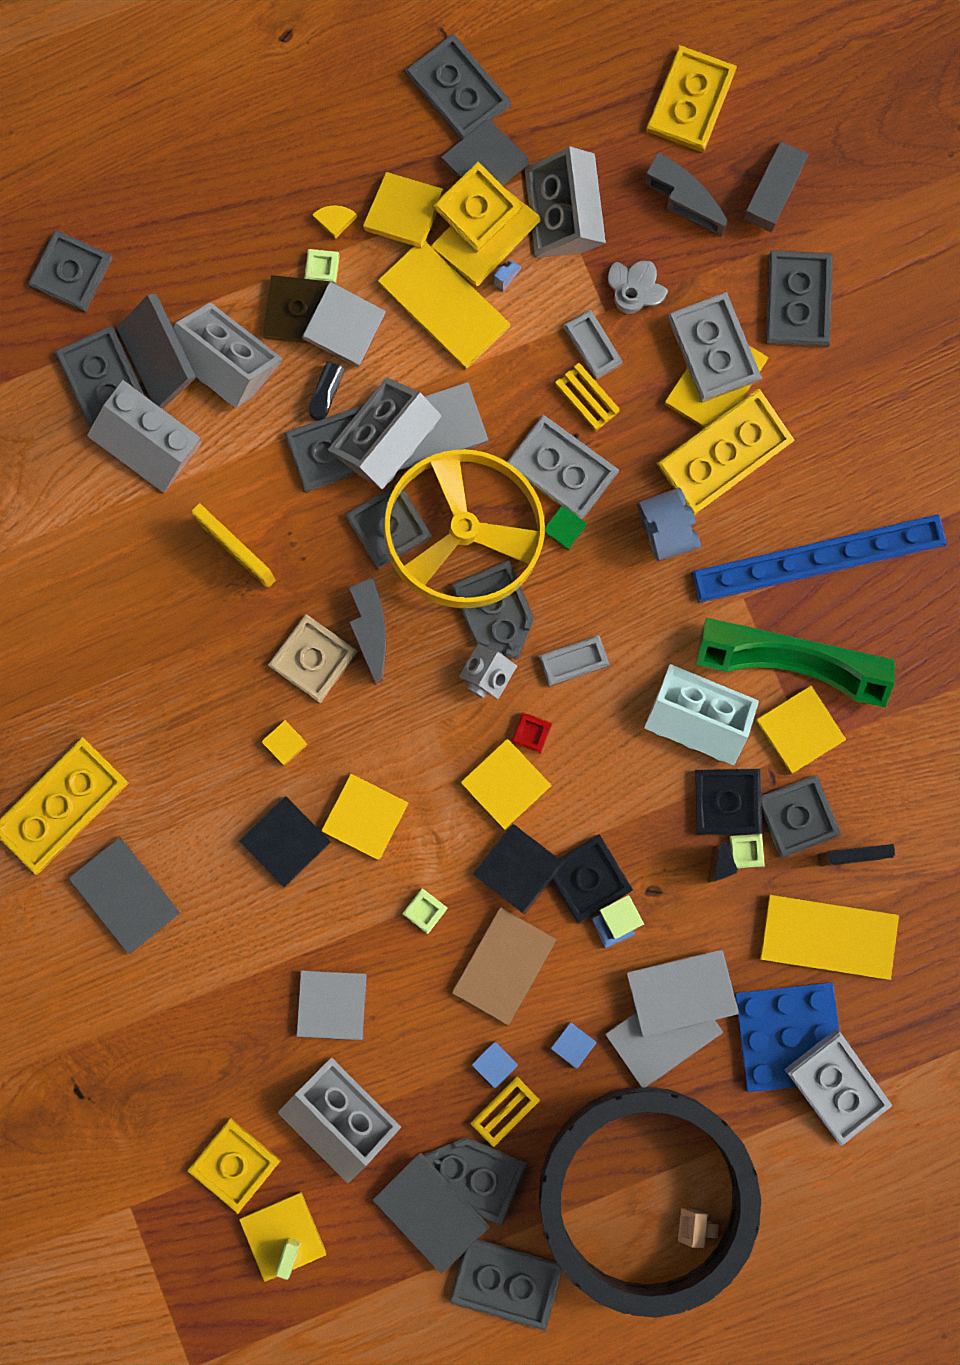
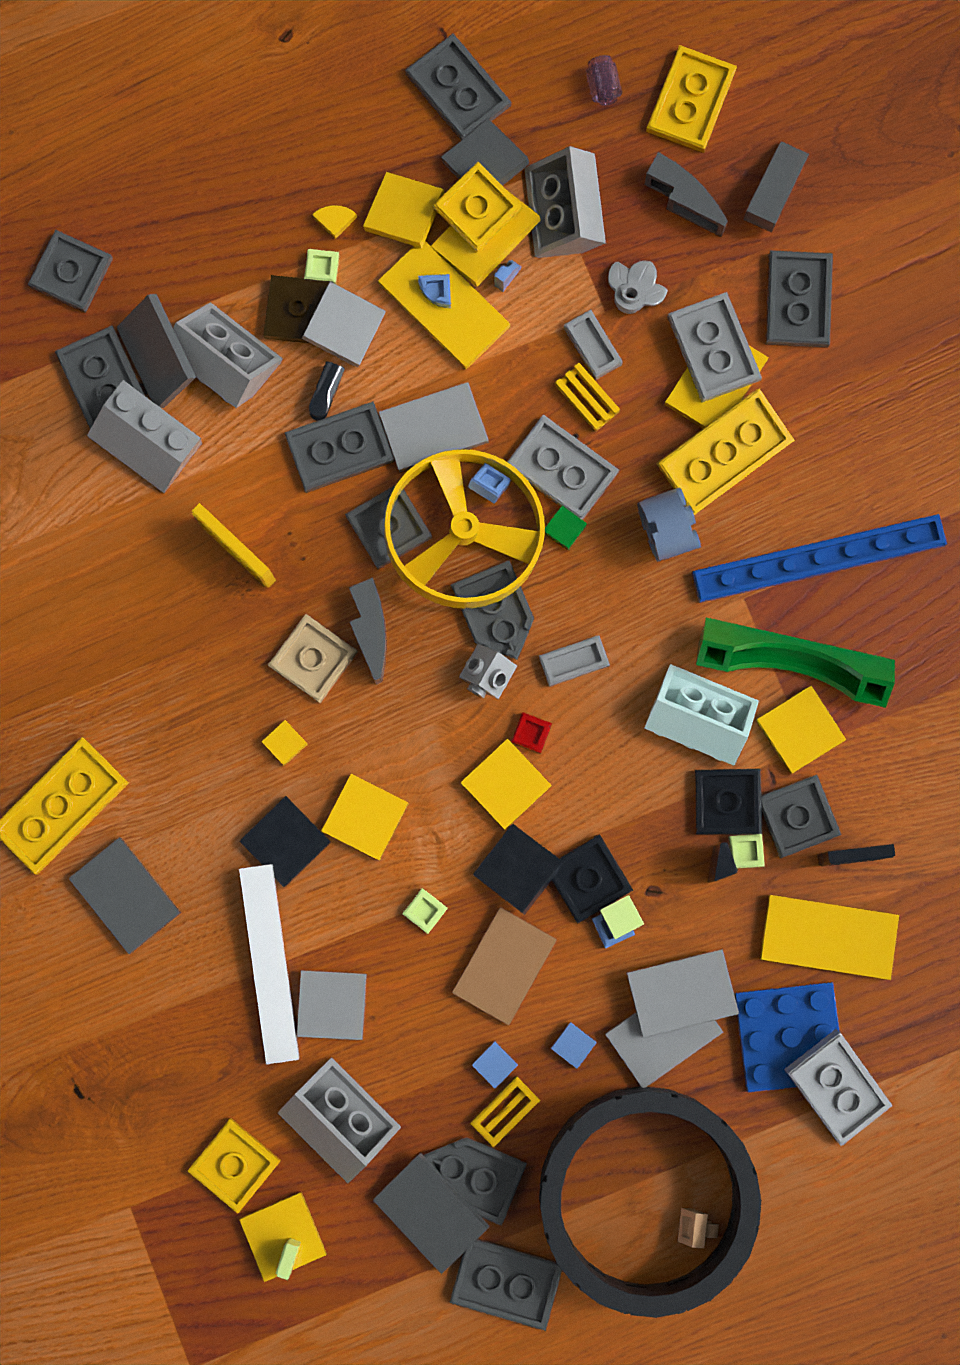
(269, 964): none -> white tile
(385, 432): light grey slope -> none
(436, 289): none -> medium blue tile
(489, 483): none -> medium blue tile
(603, 80): none -> clear purple brick

